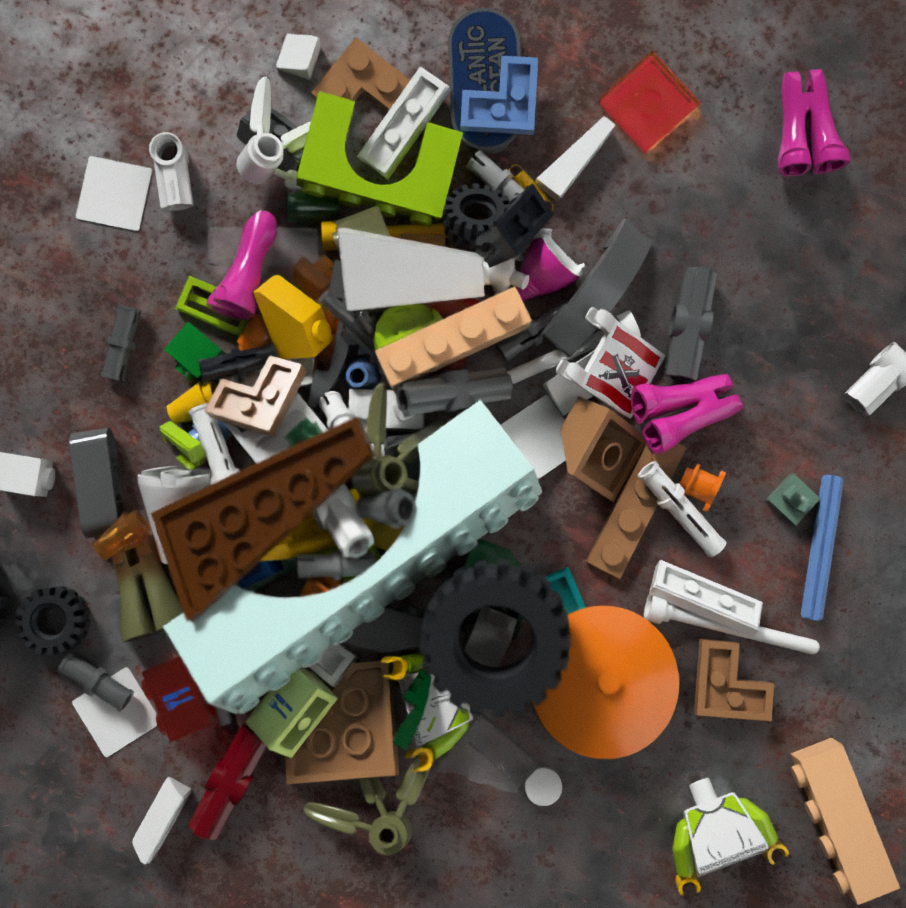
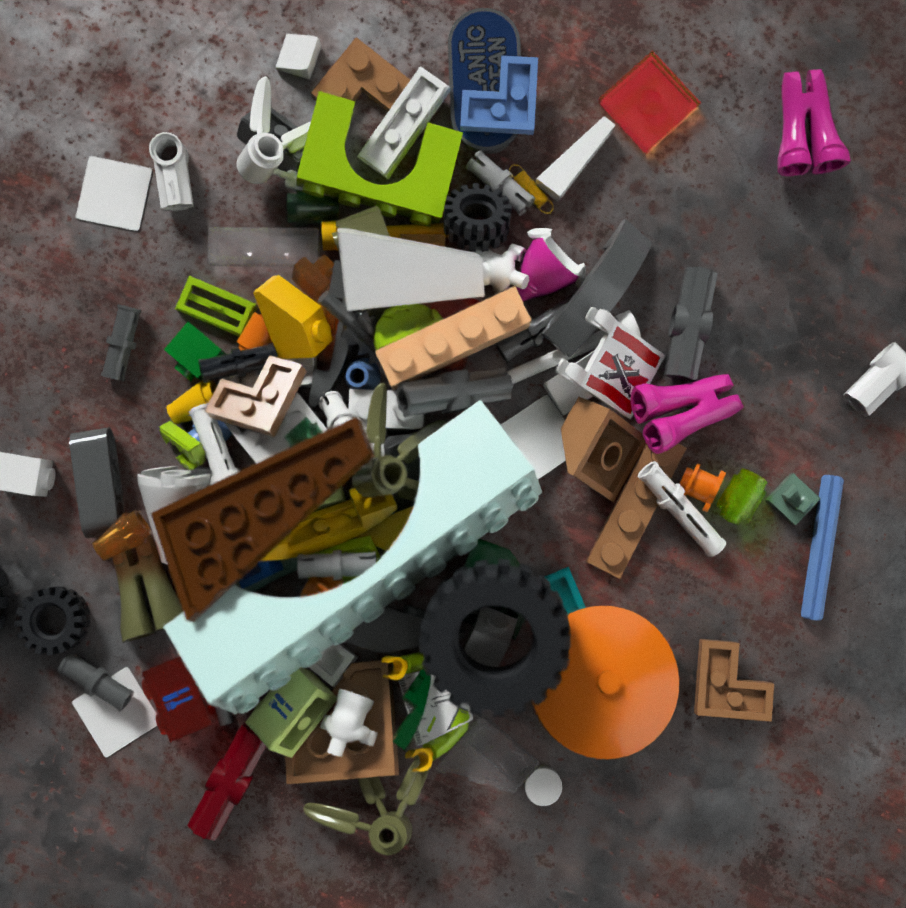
(160, 819): white slope -> none
(235, 293): dark pink piece -> none
(344, 524): white piece -> none
(347, 722): none -> white piece
(389, 508): dark grey cone -> none
(516, 226): black hinge -> none
(660, 610): white piece -> none
(706, 598): white tile -> none
(720, 834): torso -> none
(742, 497): none -> clear neon green brick
(844, 821): light nougat brick -> none

